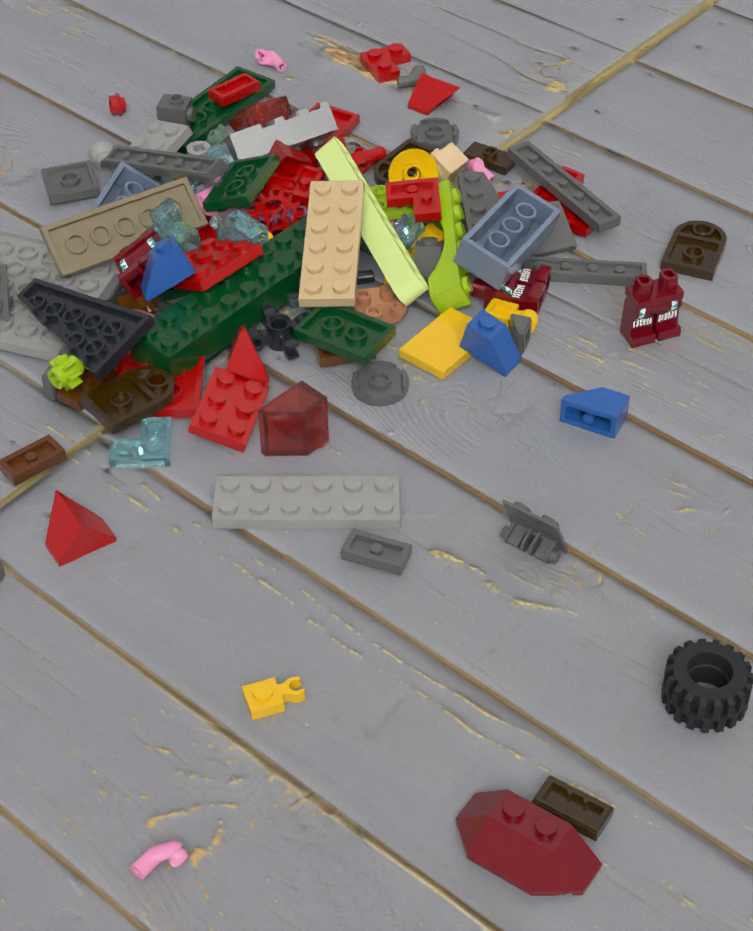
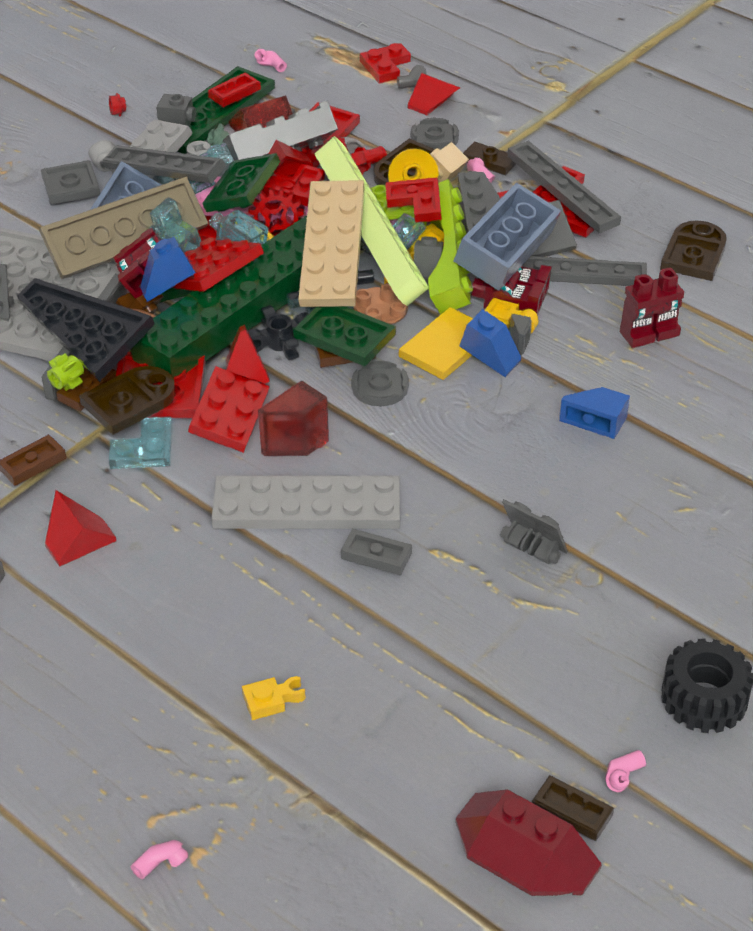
(619, 770): none -> bright pink arm

